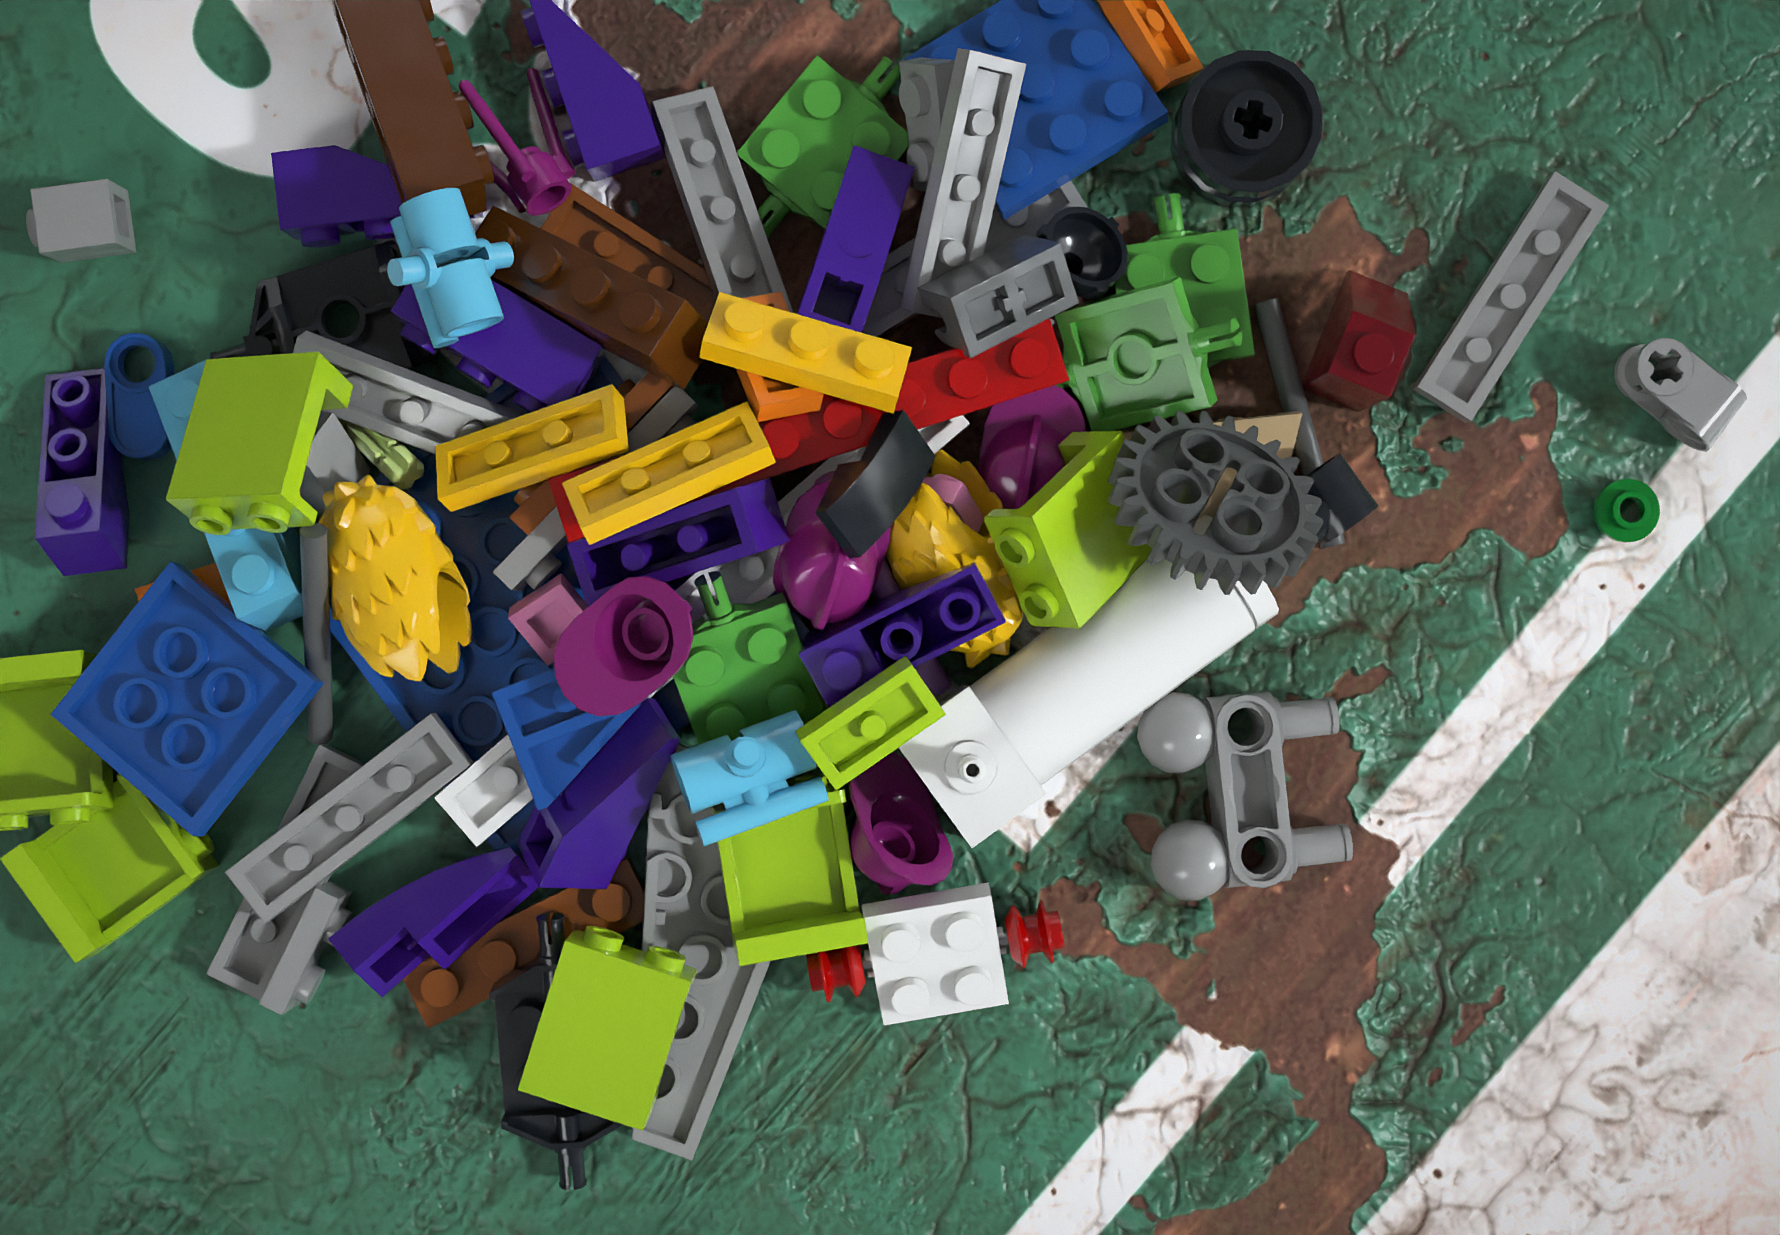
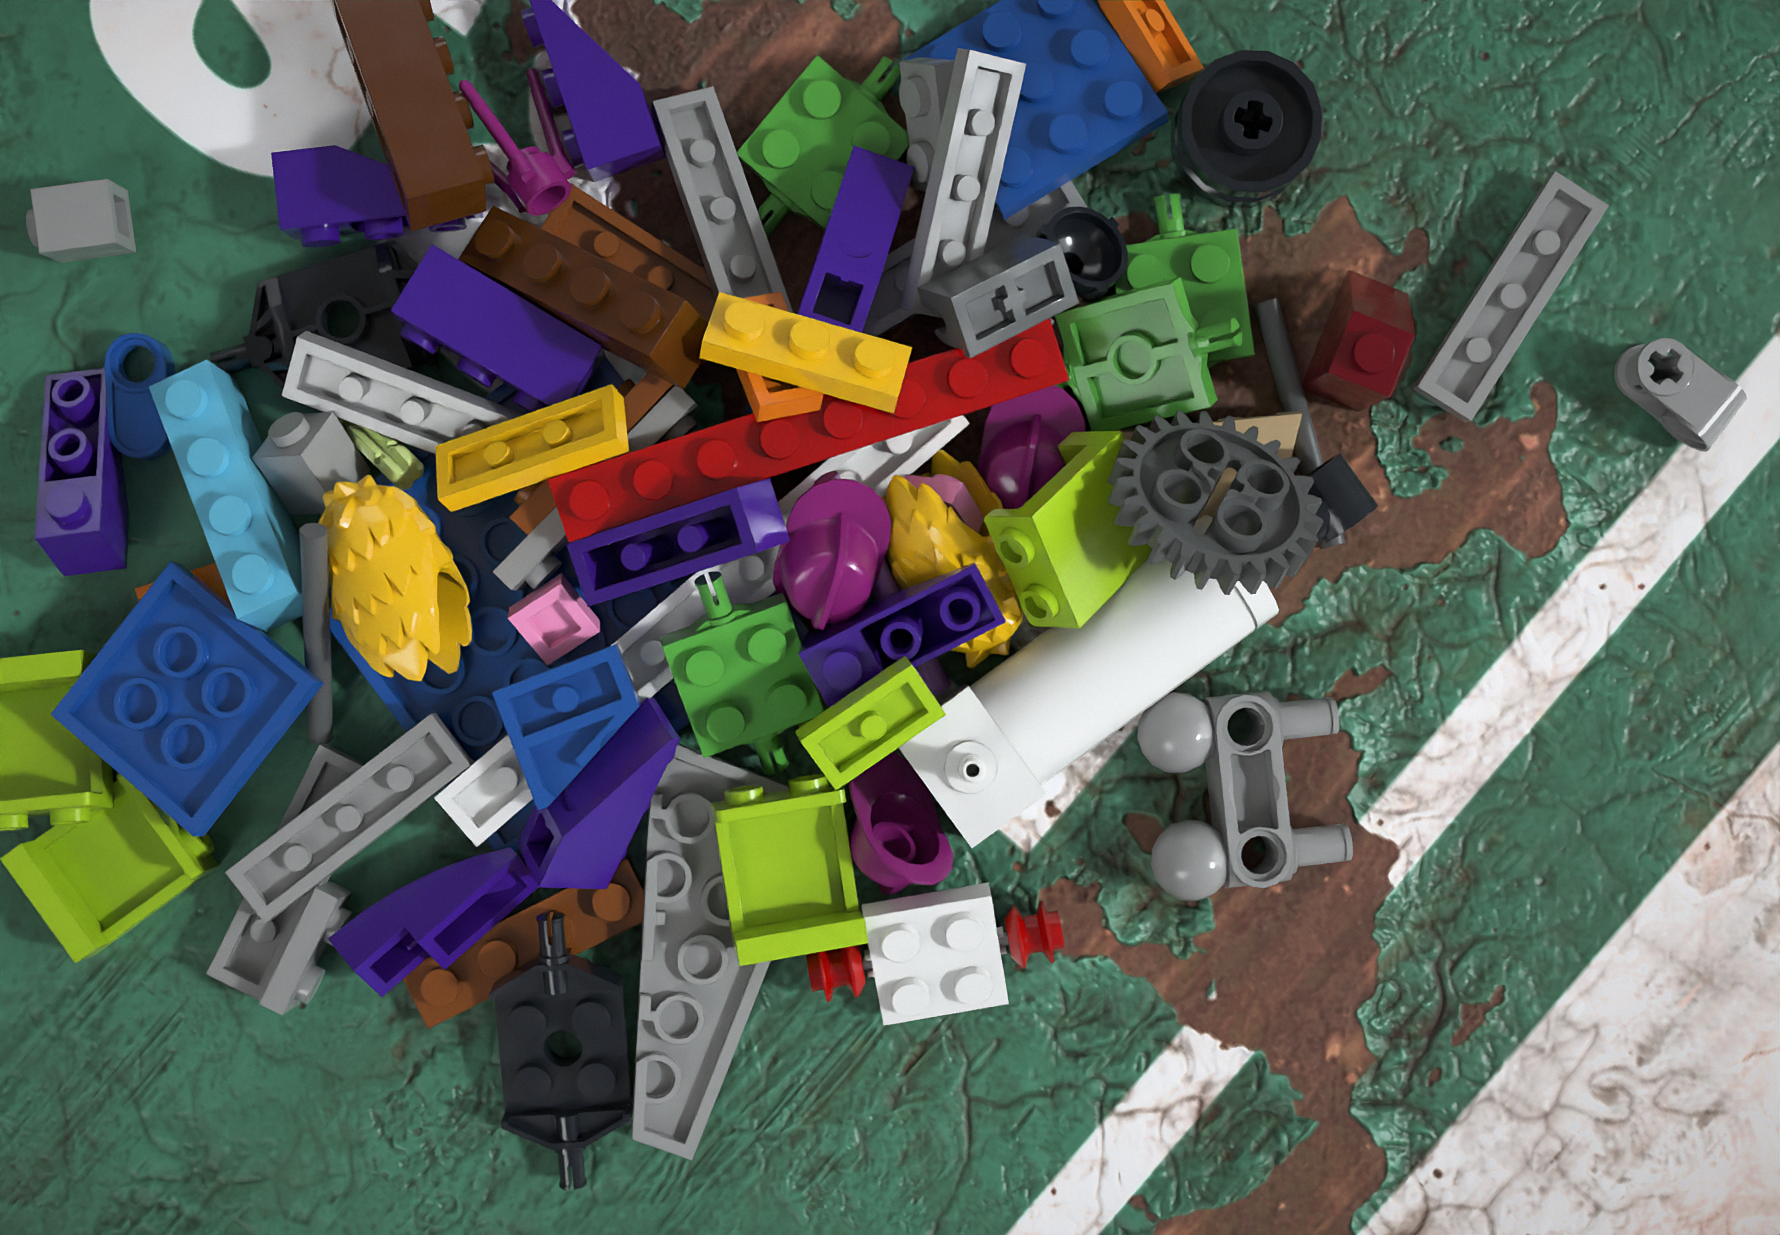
(253, 441): lime panel -> none
(447, 265): medium azure pin -> none
(607, 1026): lime panel -> none
(623, 646): magenta piece -> none
(668, 473): yellow plate -> none
(748, 778): medium azure pin -> none
(874, 491): black slope -> none
(1608, 515): green plate -> none

